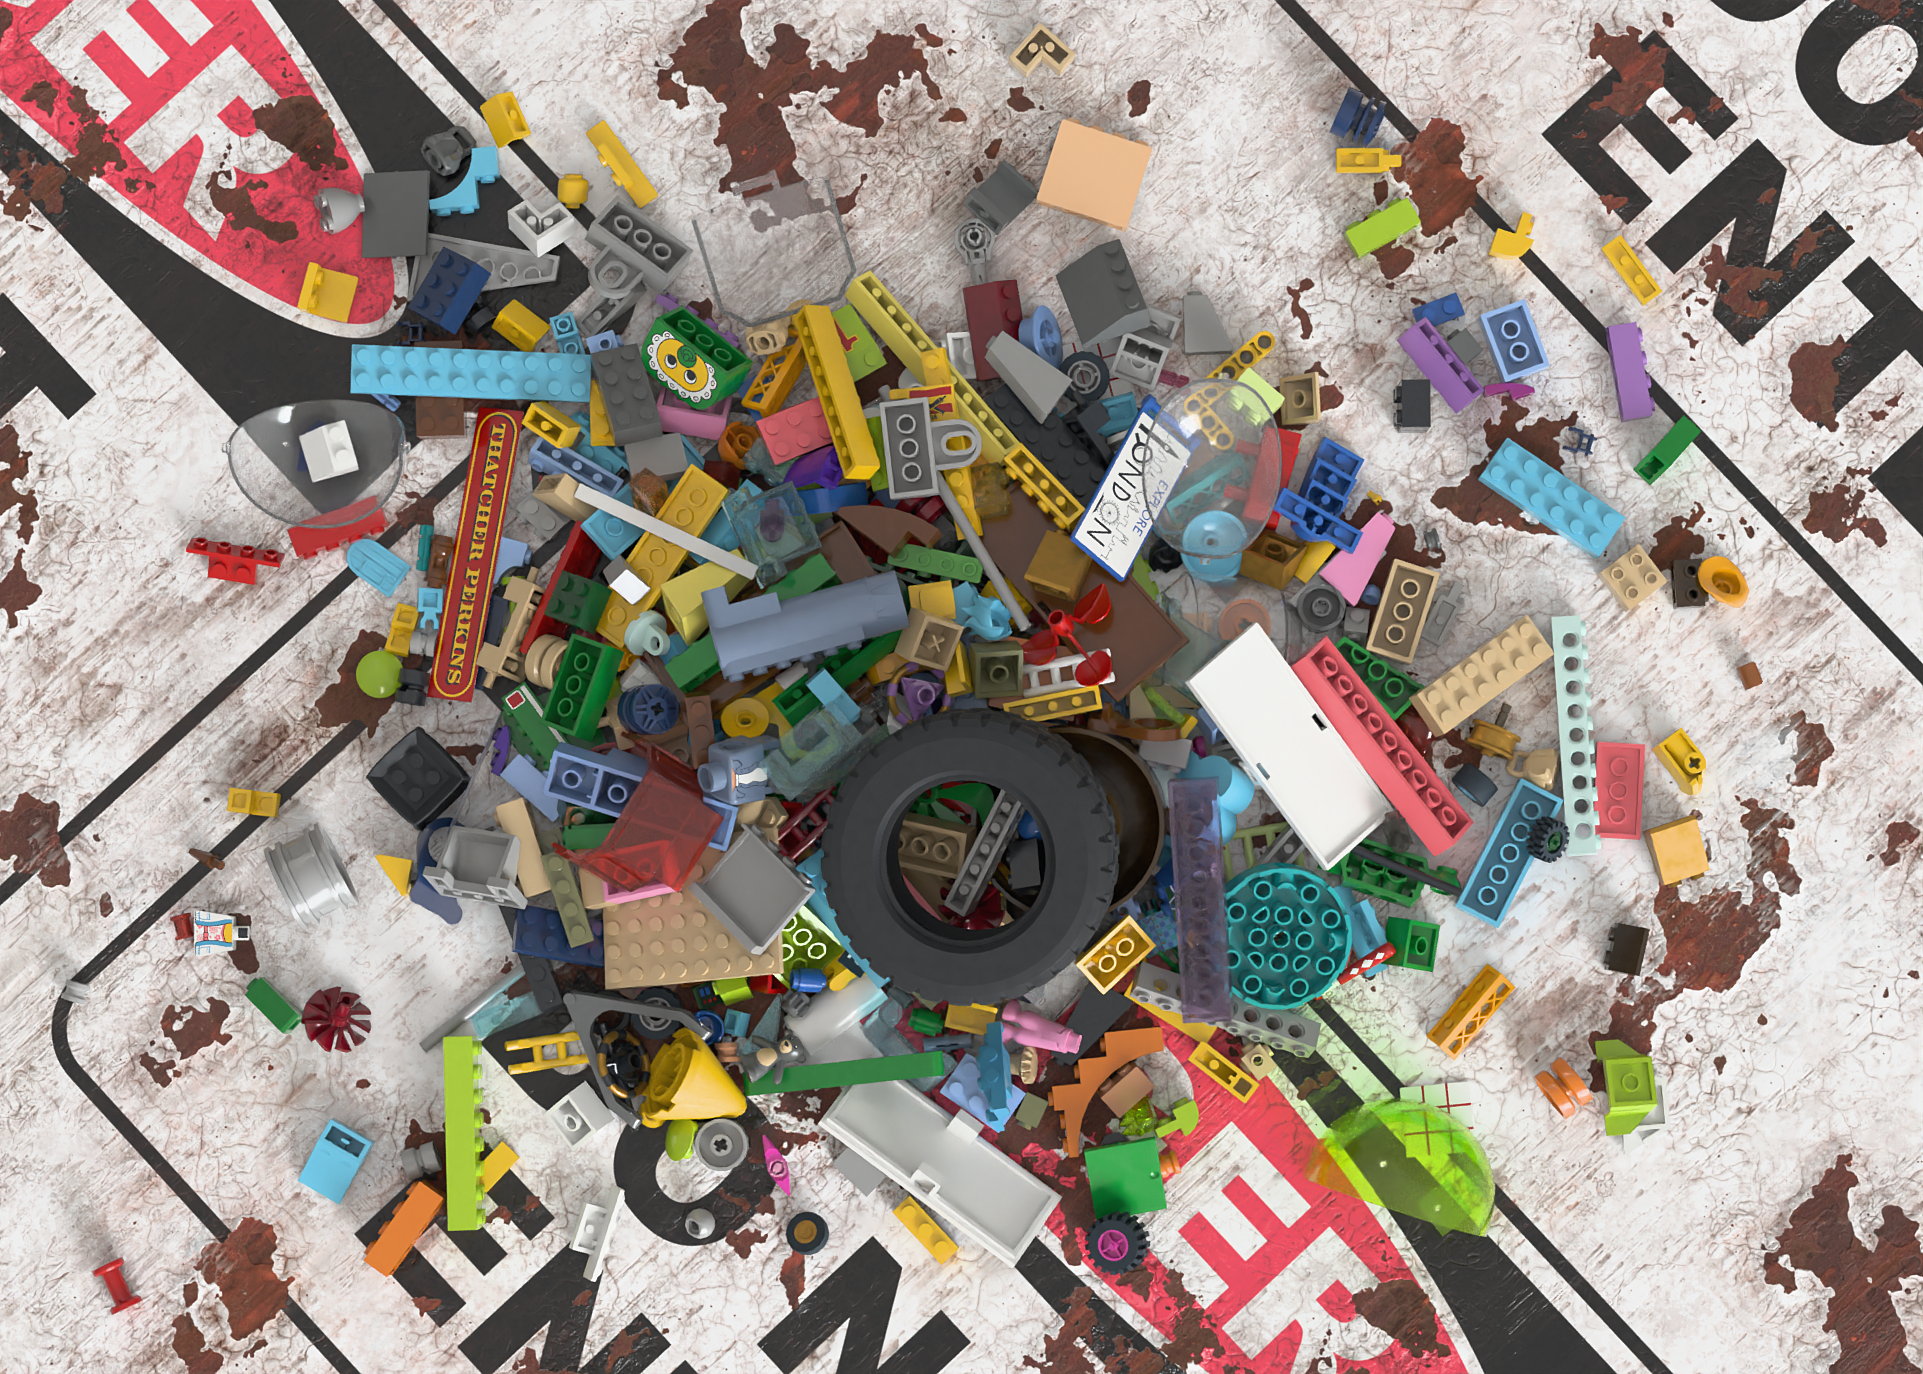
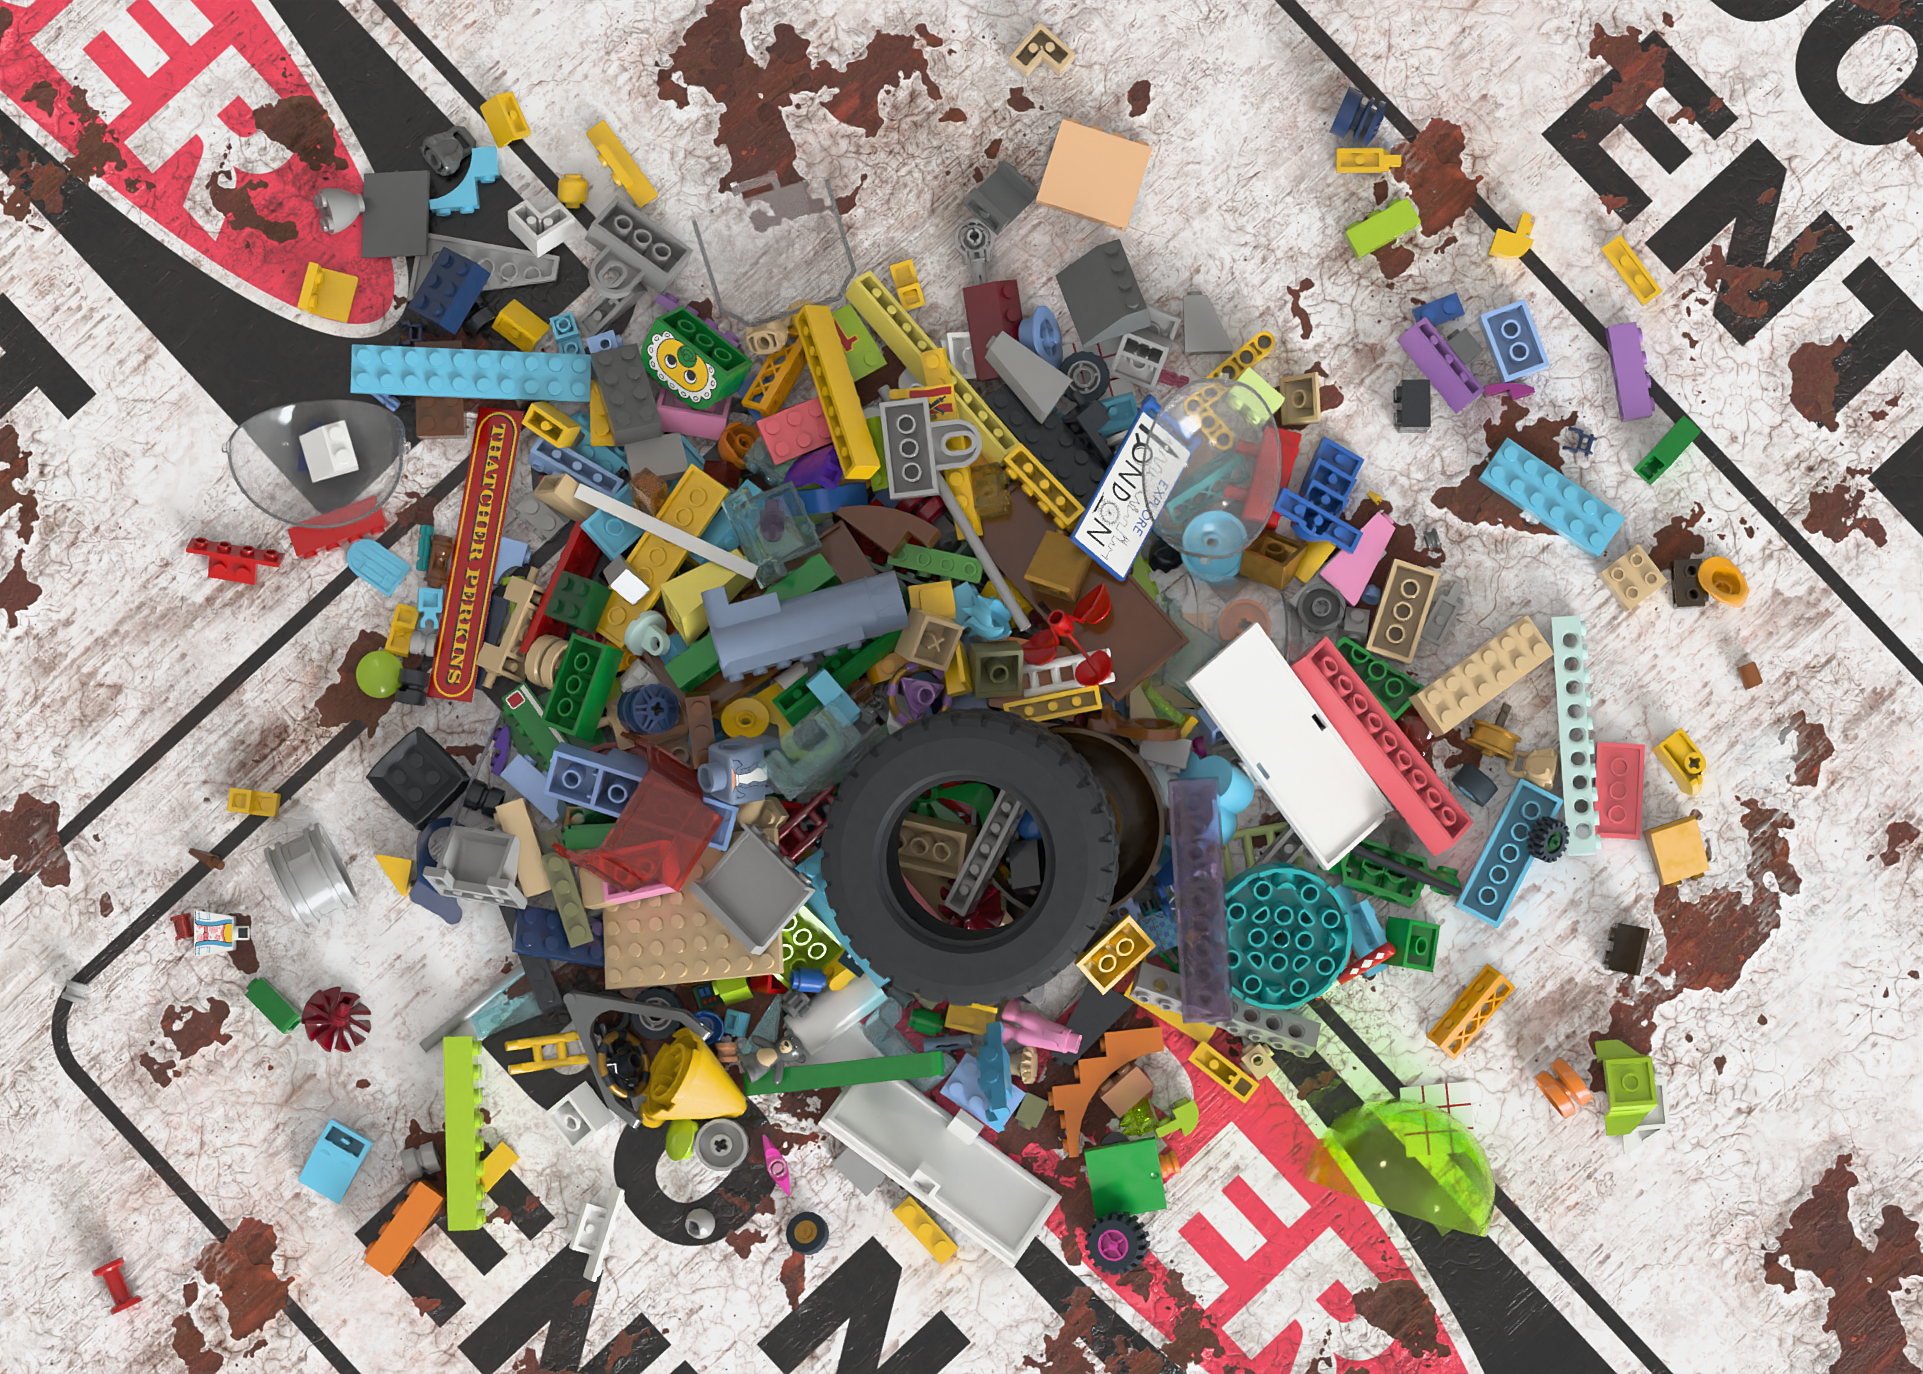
(483, 798): none -> black wheel
(907, 284): none -> yellow slope

